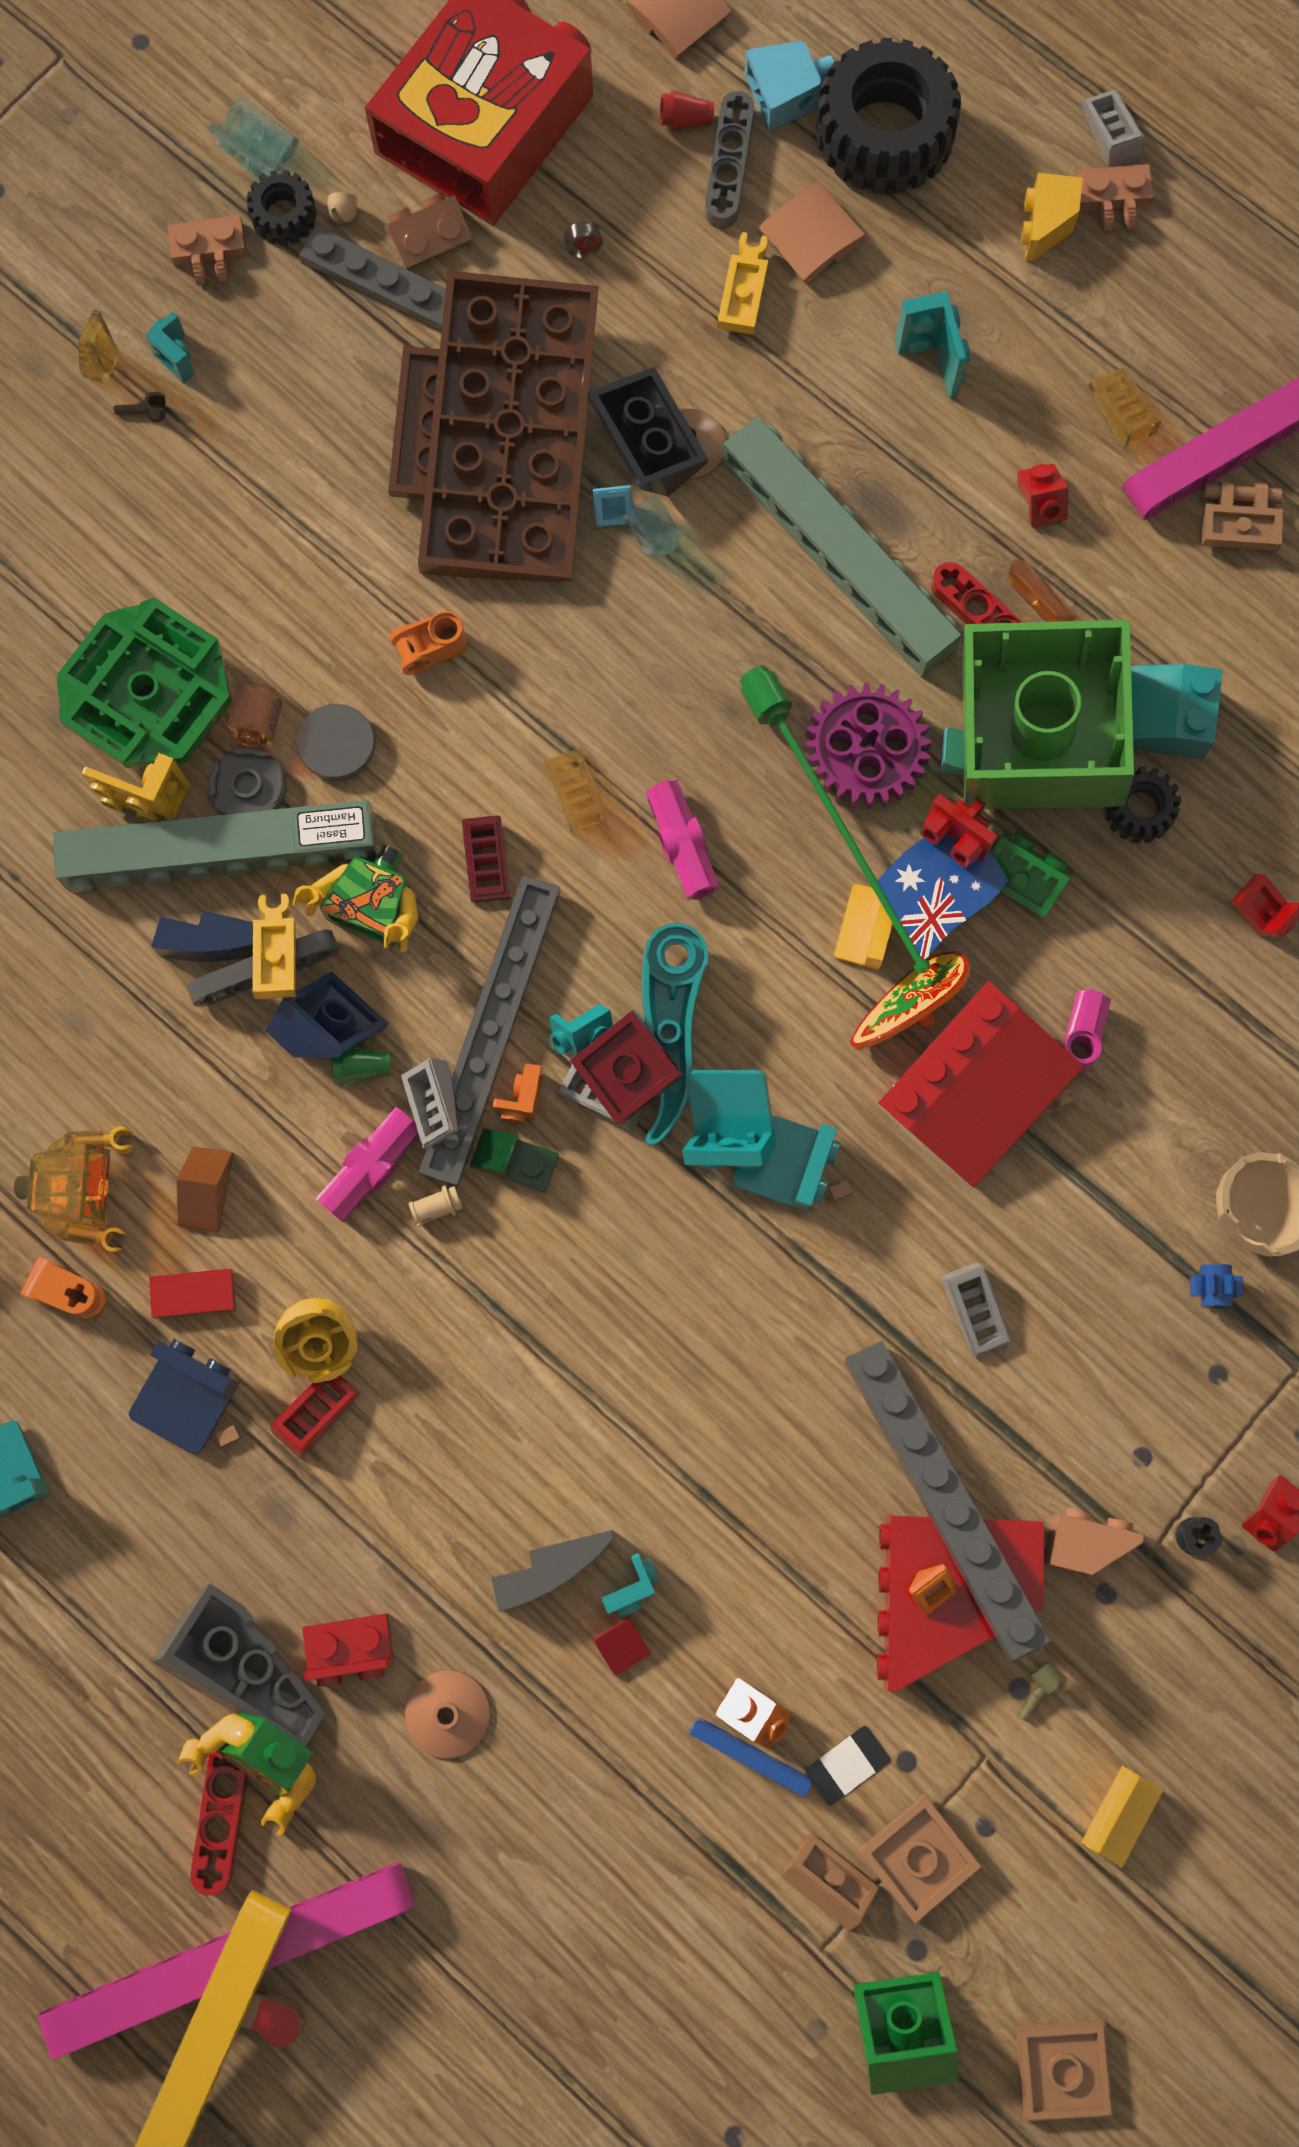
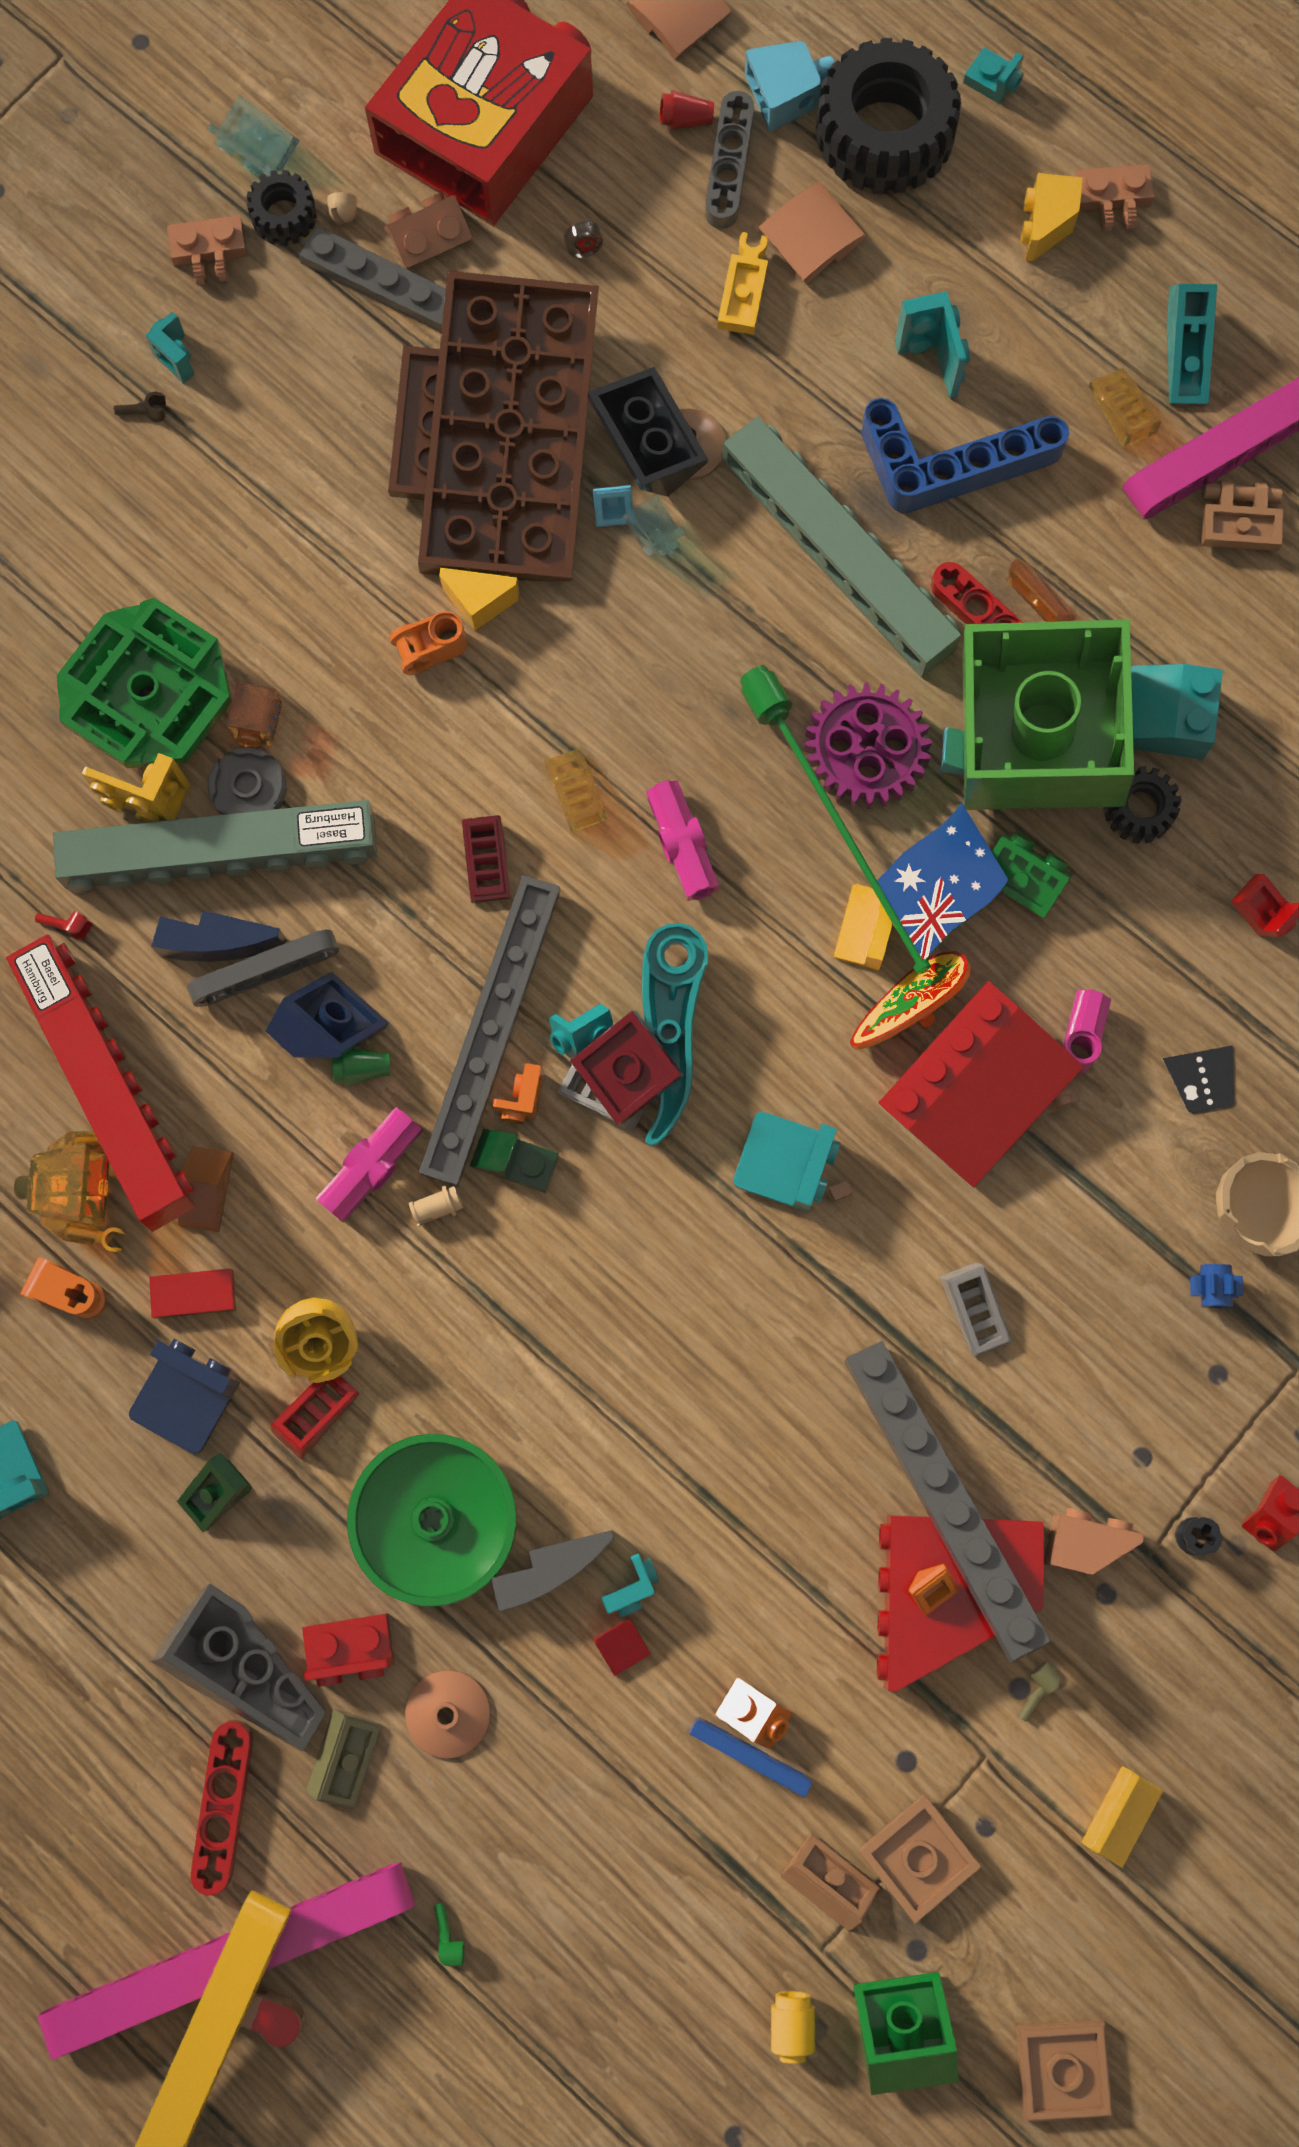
(76, 925): none -> red hand
(97, 350): clear yellow slope -> none
(101, 1084): none -> red brick
(213, 1492): none -> dark green slope
(228, 1435): medium nougat piece -> none
(264, 1755): torso -> none
(274, 951): yellow plate -> none
(336, 742): dark grey tile -> none
(343, 1759): none -> olive slope
(366, 898): torso -> none
(416, 1087): light grey slope -> none
(431, 1519): none -> green dish
(450, 1952): none -> green hand
(479, 595): none -> yellow slope
(729, 1119): teal bracket -> none
(793, 2026): none -> yellow brick
(847, 1765): sticker -> none
(956, 461): none -> blue beam
(961, 824): red hips -> none
(994, 75): none -> teal bracket
(1044, 493): red bracket -> none
(1120, 149): light grey slope -> none
(1190, 341): none -> teal slope
(1204, 1078): none -> black sticker

